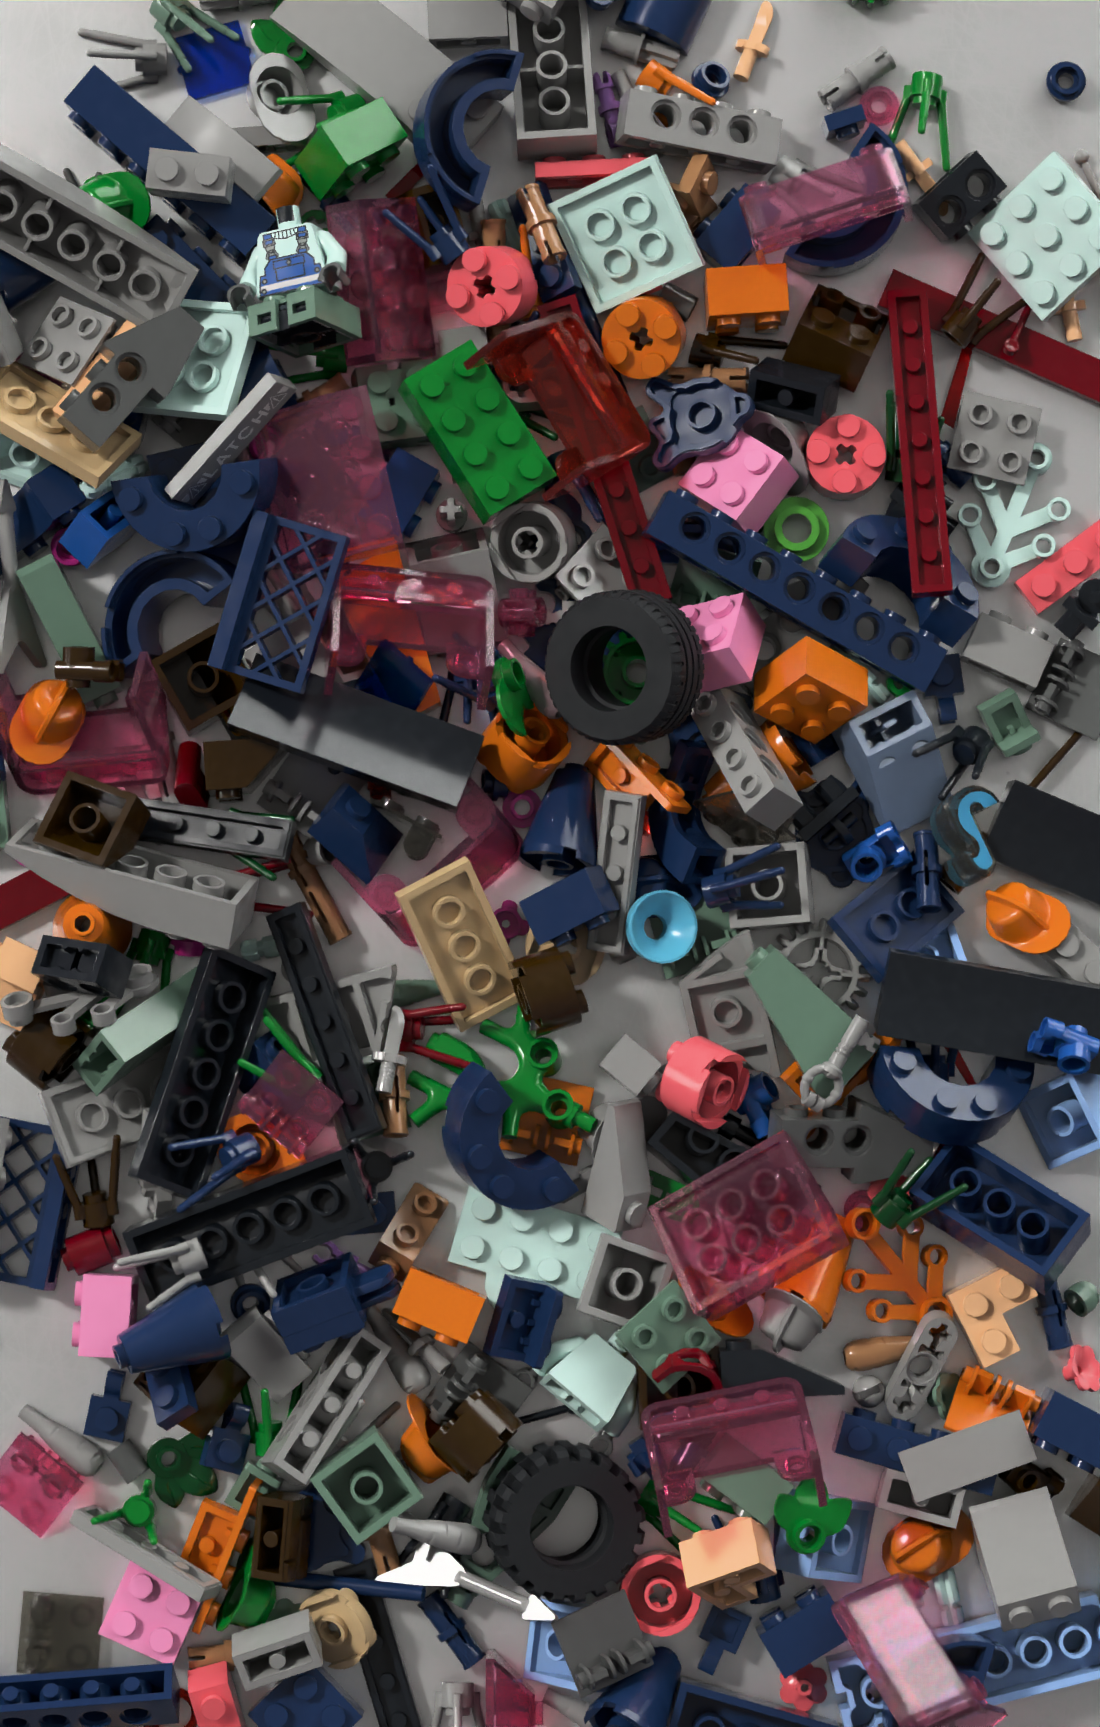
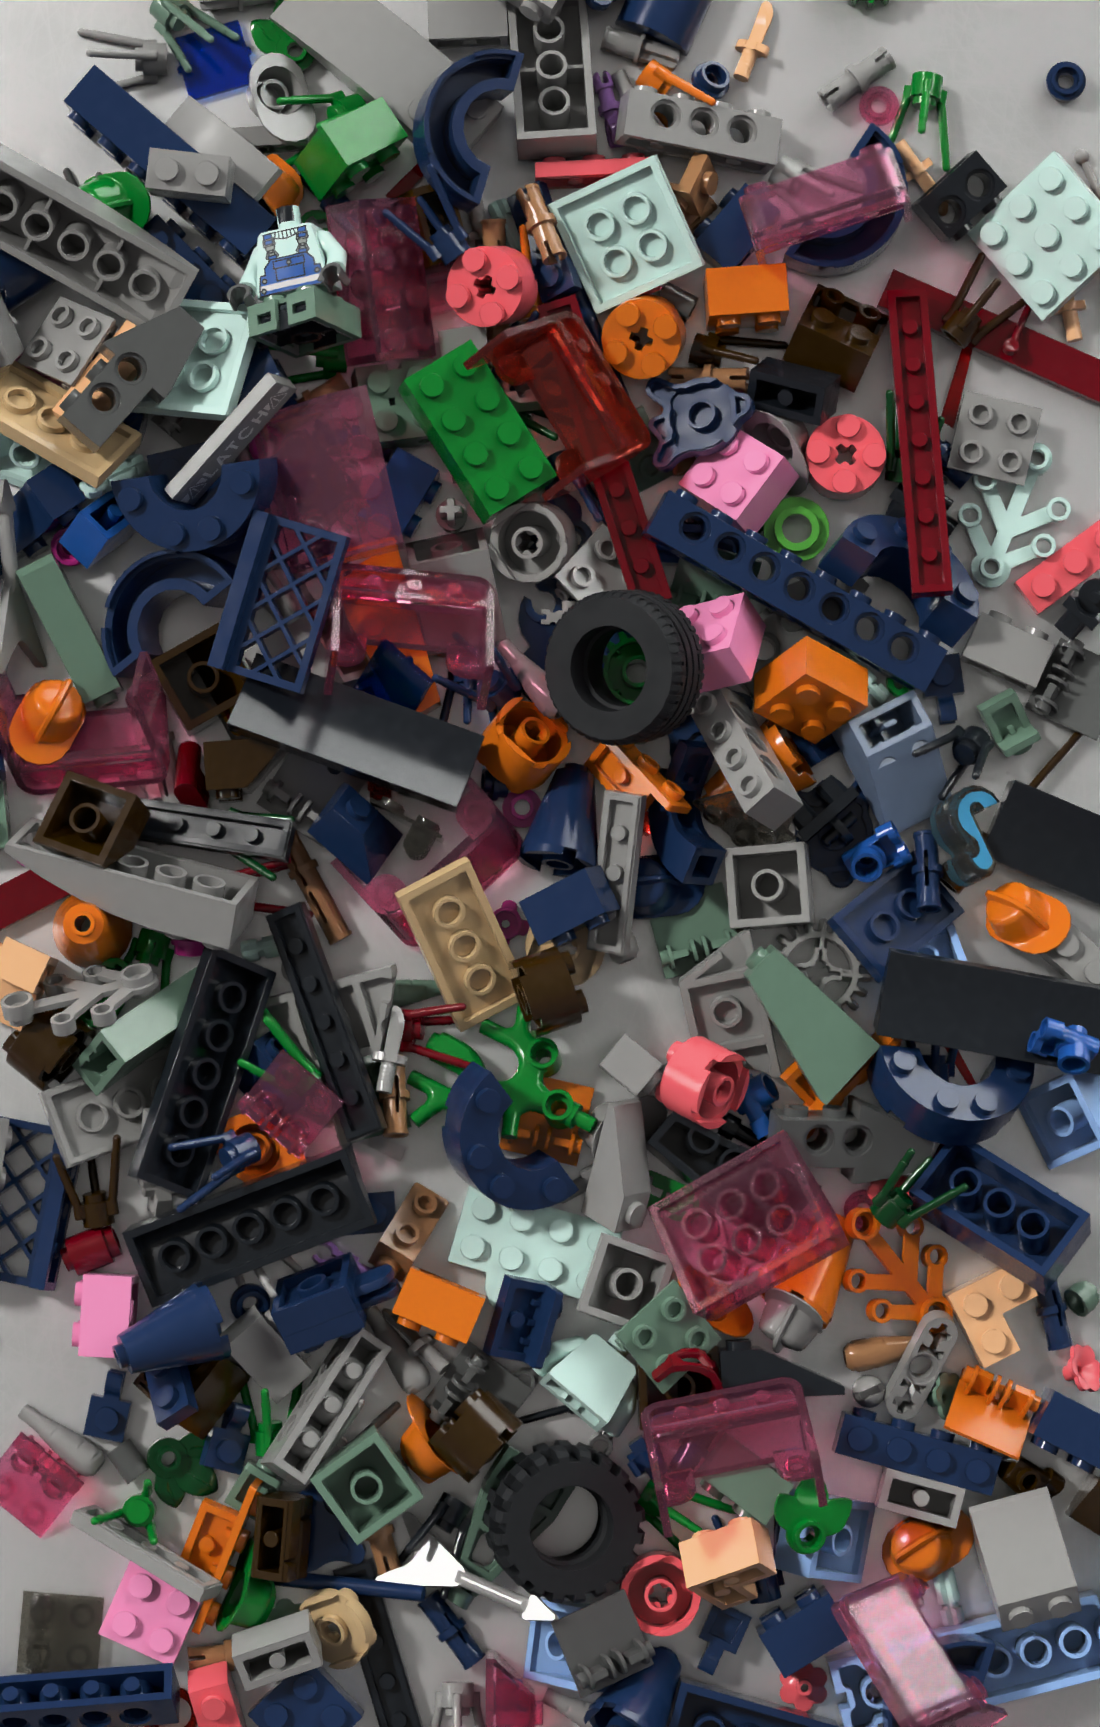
(80, 668): dark brown plate -> none
(82, 966): black brick -> none
(184, 1257): light grey plant -> none
(317, 853): light grey hinge -> none
(376, 1166): black plant -> none
(447, 1535): light grey piece -> none
(511, 693): green plate -> none
(522, 612): clear pink gear -> none
(678, 926): medium azure piece -> none
(723, 888): dark blue plant -> none
(833, 1067): light grey piece -> none
(844, 124): dark blue plate -> none
(967, 1456): light grey piece -> none

